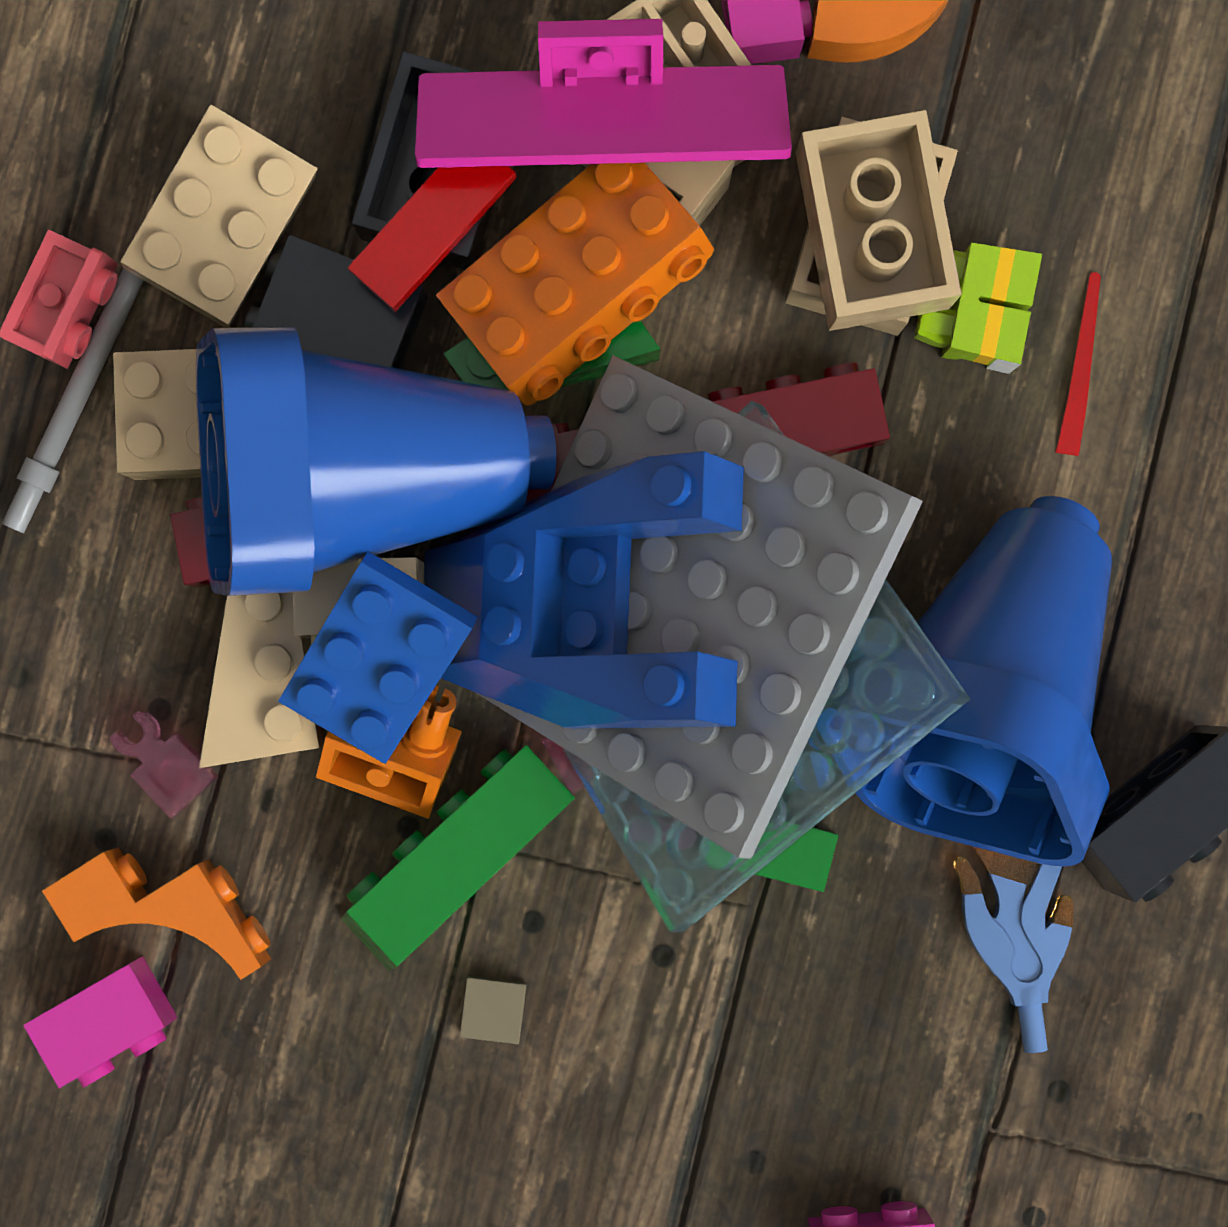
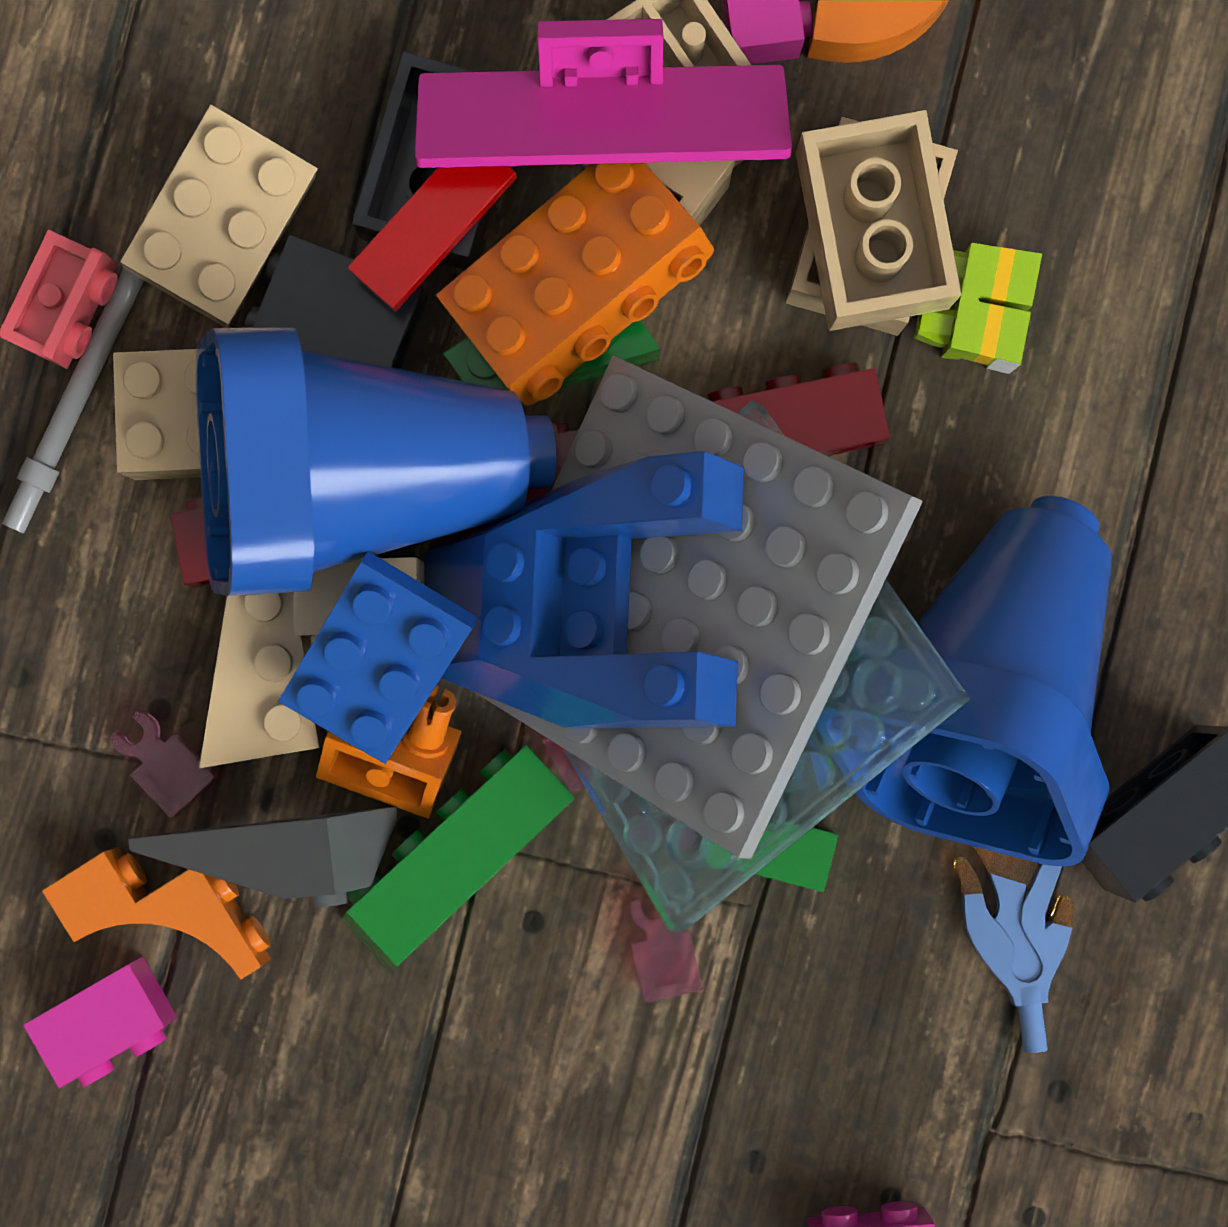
(284, 856): none -> dark grey wedge
(493, 1009): dark tan tile -> none
(663, 959): none -> clear pink plate
(1075, 410): red sticker -> none

